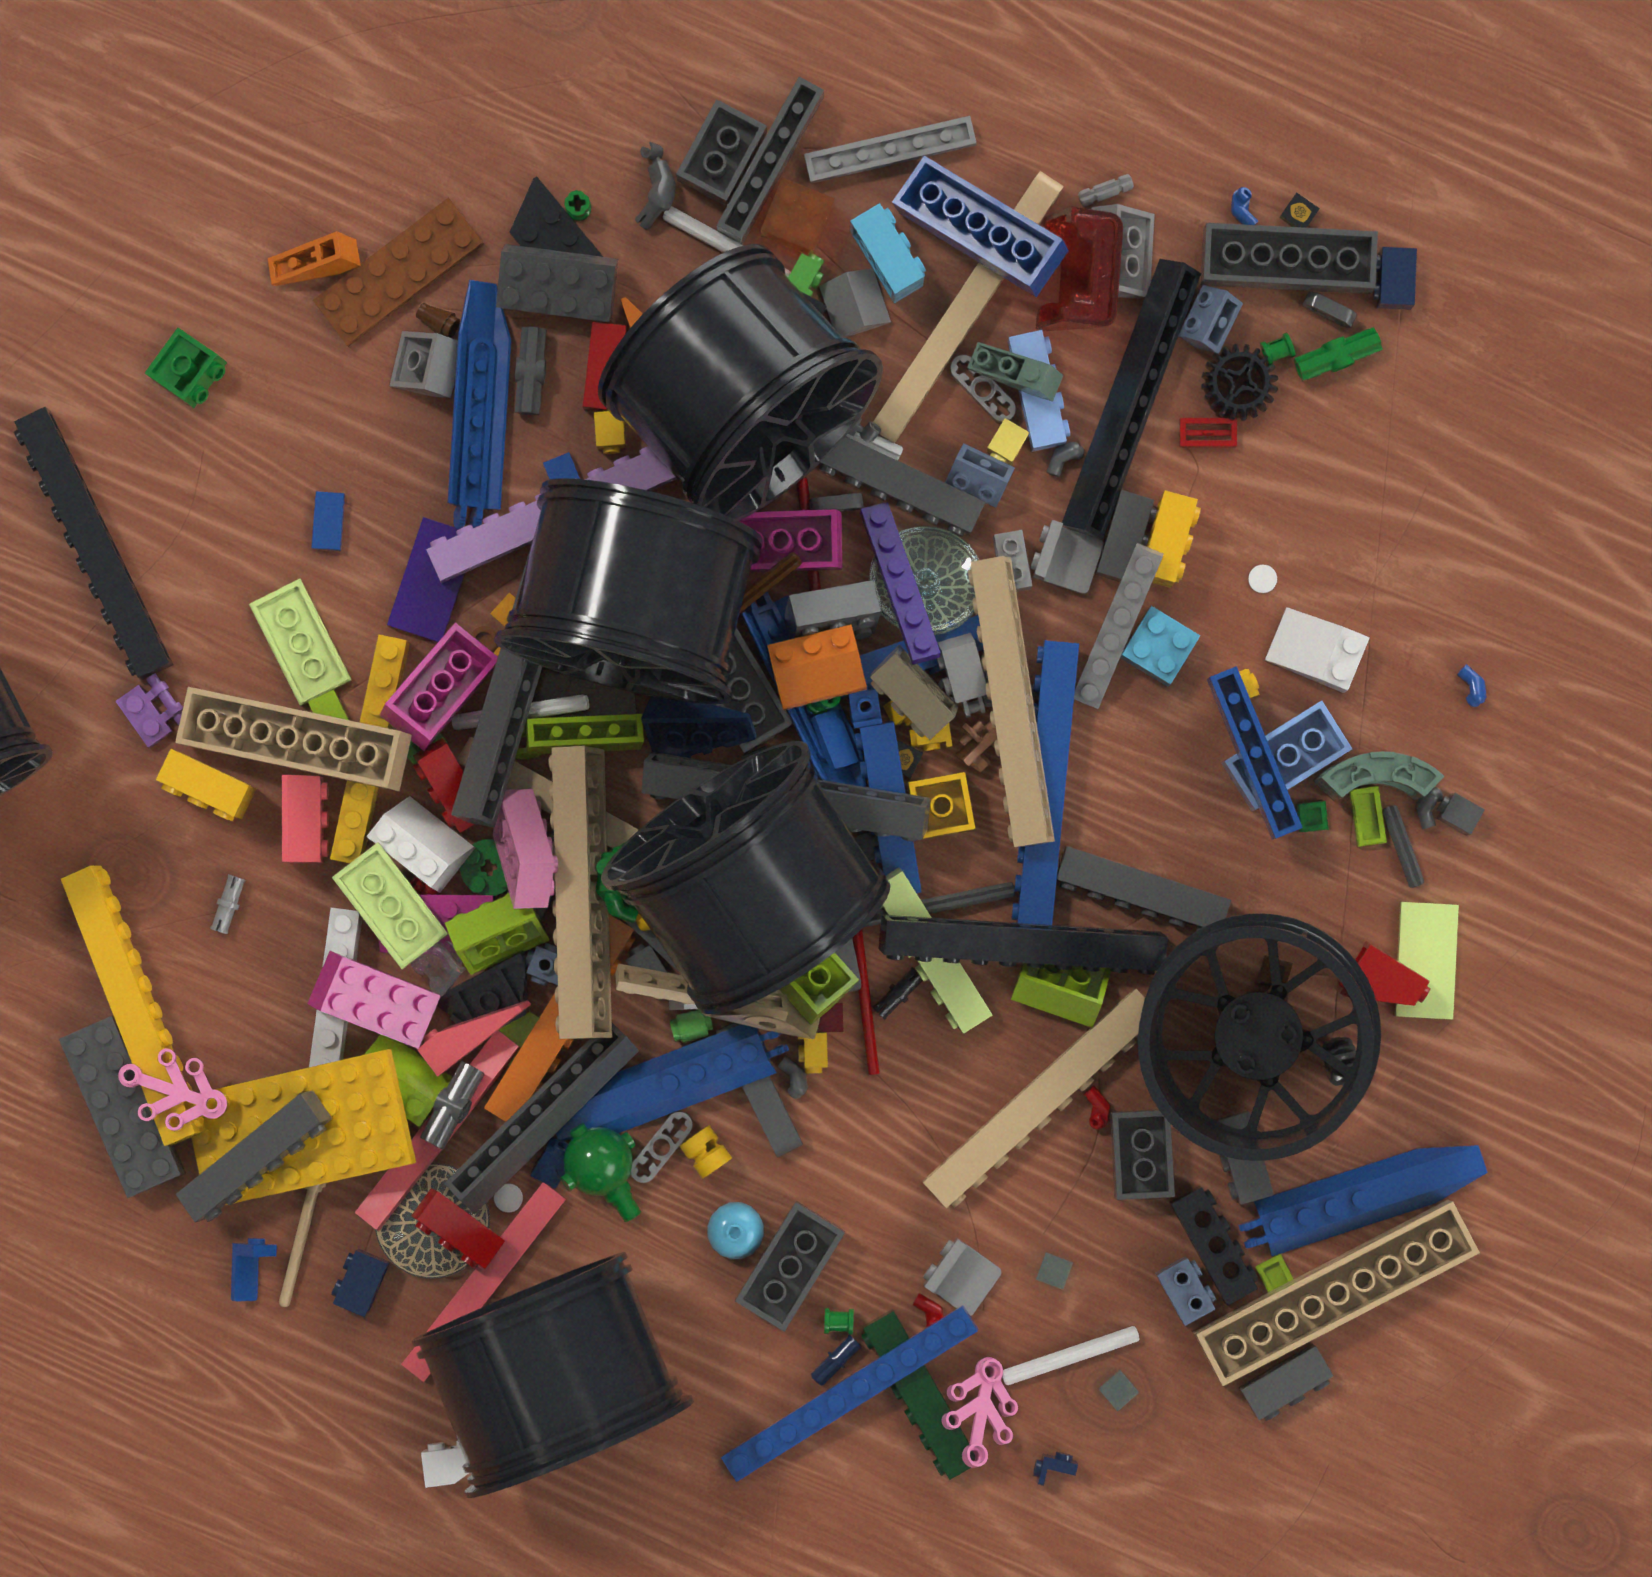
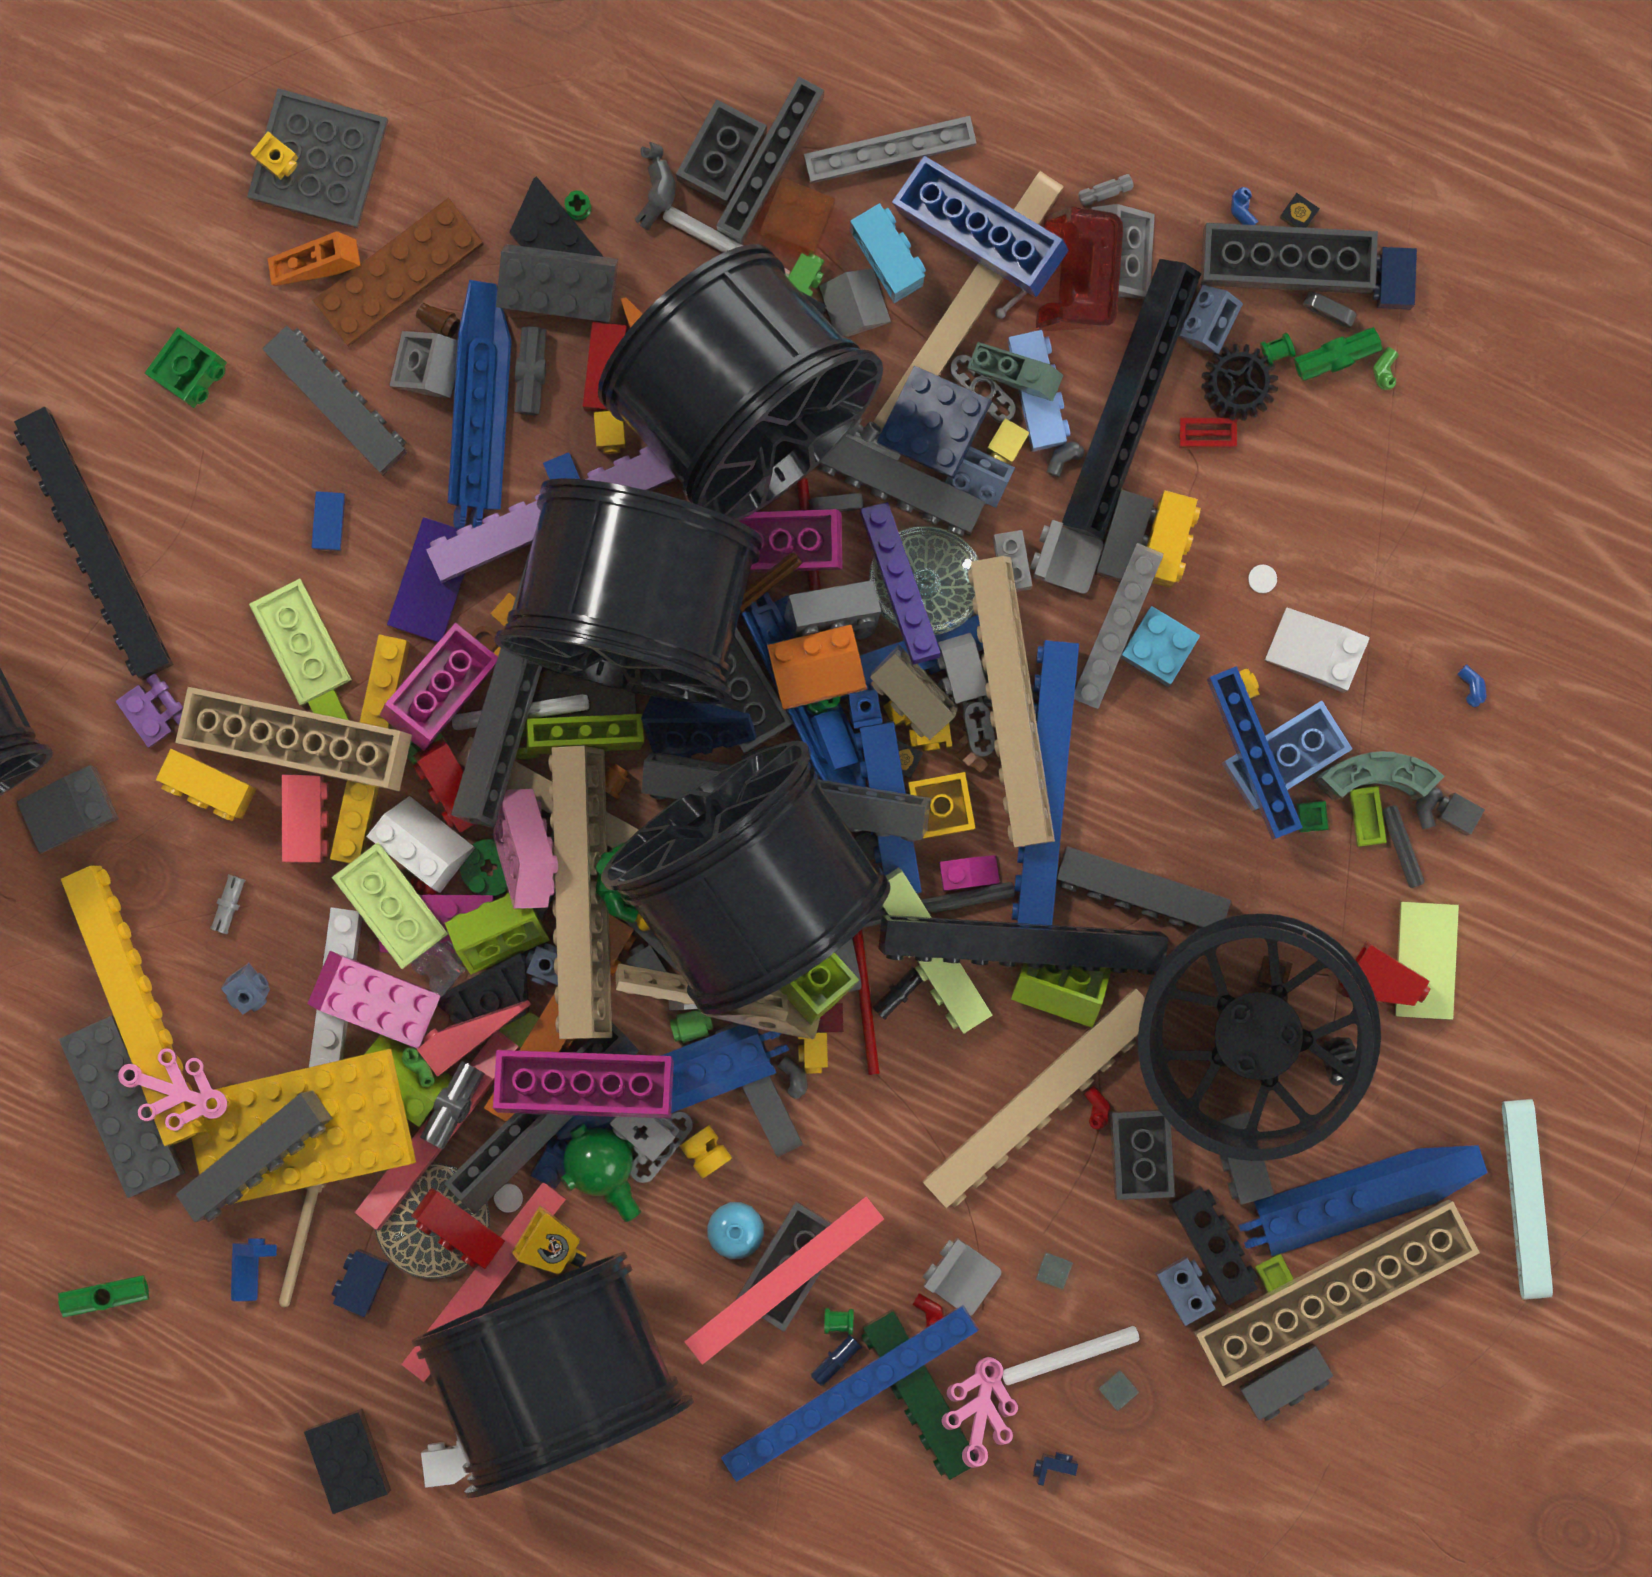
(67, 809): none -> dark grey slope
(86, 1300): none -> green piece
(246, 989): none -> sand blue brick
(264, 150): none -> yellow brick
(334, 154): none -> dark grey plate
(334, 400): none -> dark grey brick
(347, 1461): none -> black brick
(417, 1064): none -> bright green arm
(548, 1244): none -> yellow torso
(583, 1084): none -> dark pink brick
(615, 780): none -> orange brick
(649, 1142): none -> light grey brick
(784, 1280): none -> coral tile
(934, 422): none -> dark blue plate
(969, 872): none -> dark pink slope
(972, 730): none -> dark grey beam
(1001, 312): none -> light grey hinge
(1382, 369): none -> bright green arm
(1527, 1199): none -> light aqua beam

